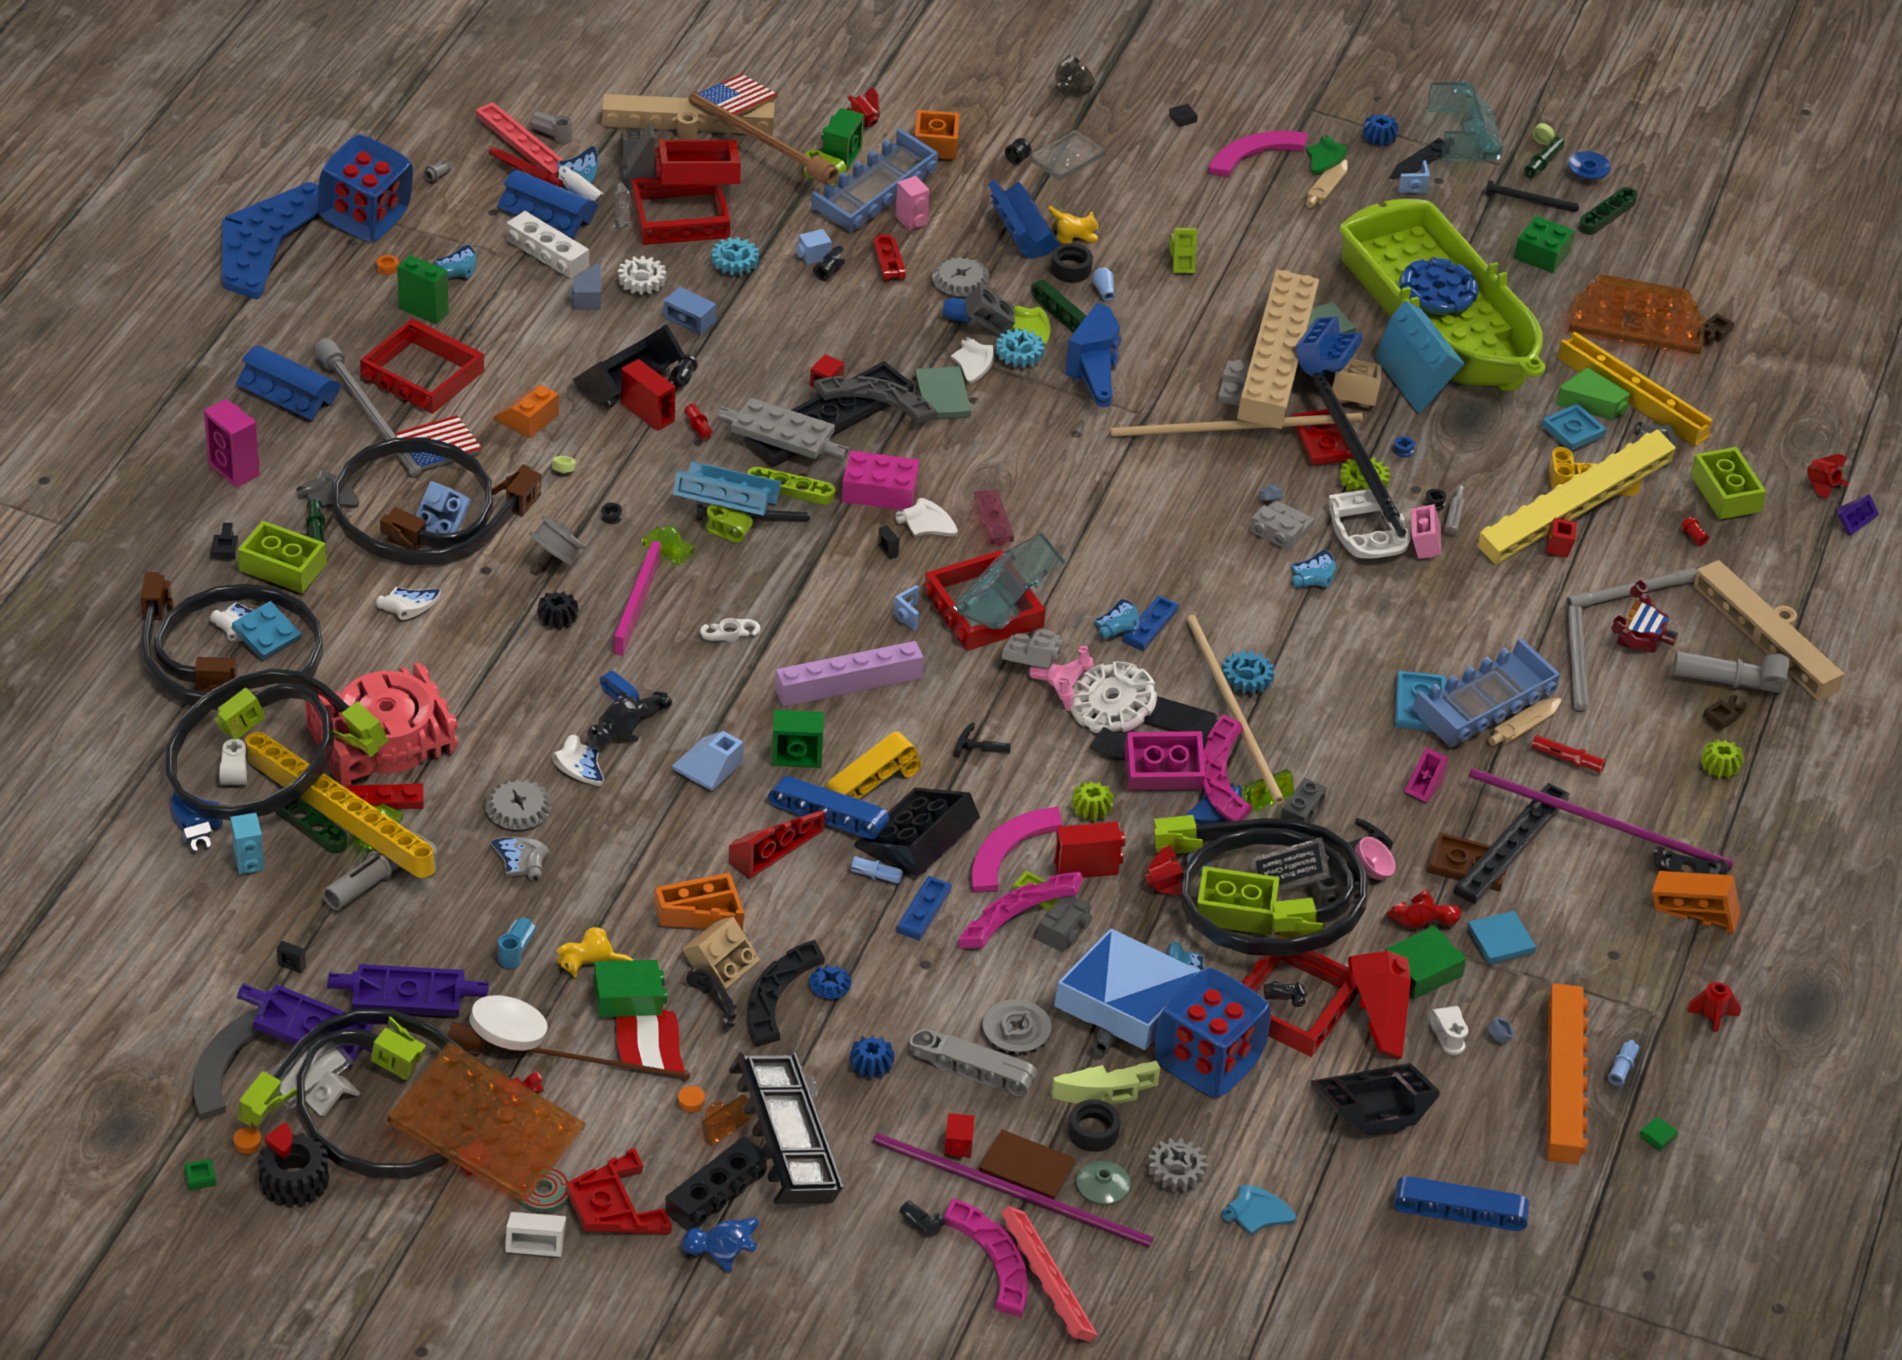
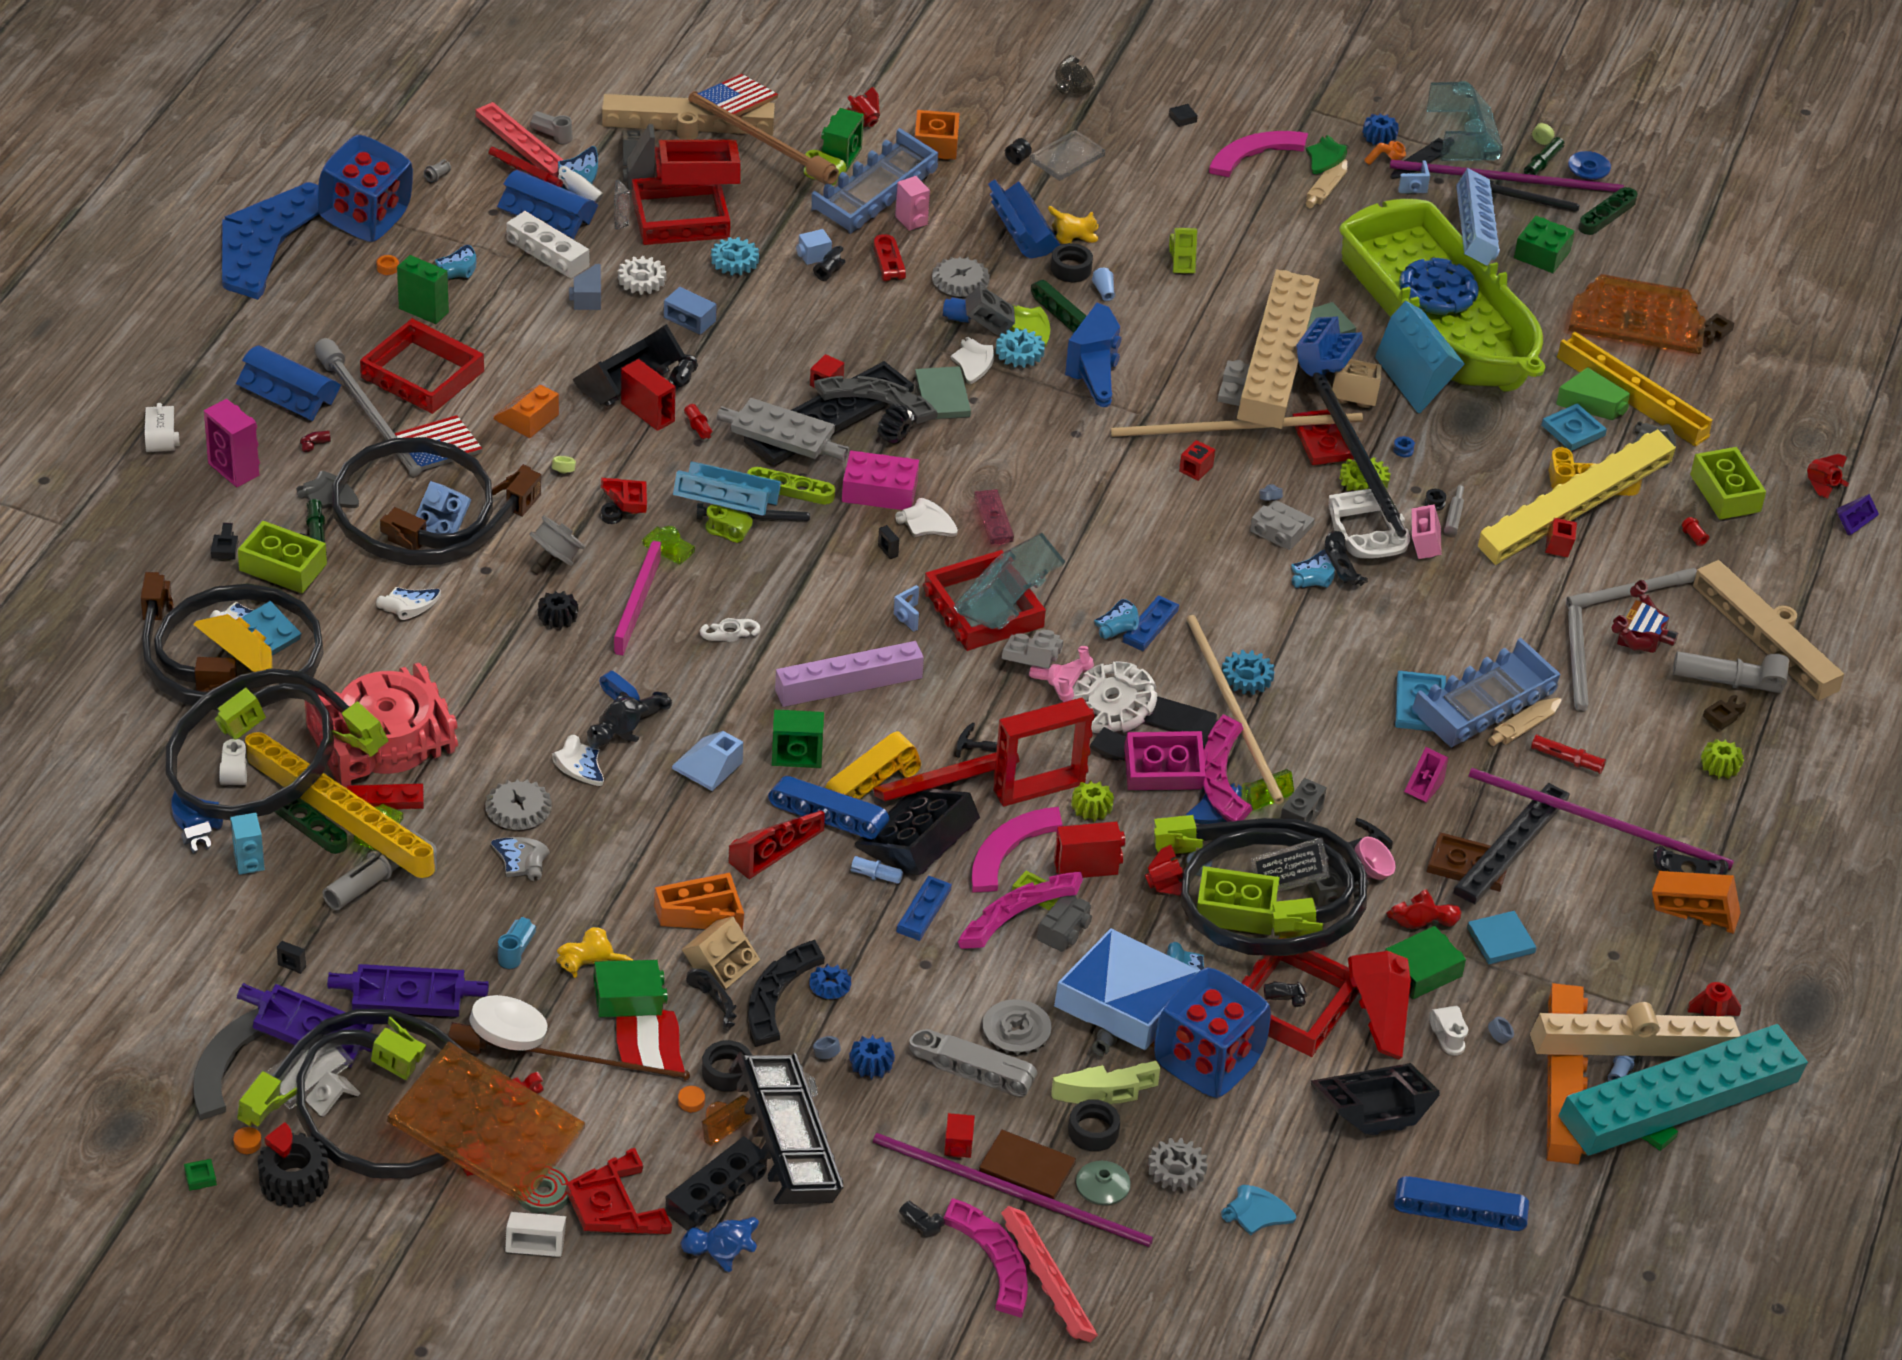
(160, 429): none -> white door
(238, 641): none -> yellow wedge
(314, 438): none -> dark red arm
(626, 494): none -> red wing
(722, 1050): none -> black tyre
(826, 1047): none -> sand blue tile
(895, 423): none -> black gear
(936, 777): none -> red tile
(1034, 722): none -> red window
(1197, 460): none -> red brick
(1336, 552): none -> black piece
(1393, 149): none -> orange plate
(1477, 217): none -> light blue brick
(1508, 176): none -> magenta piece
(1630, 1034): none -> tan hinge
(1682, 1089): none -> teal brick

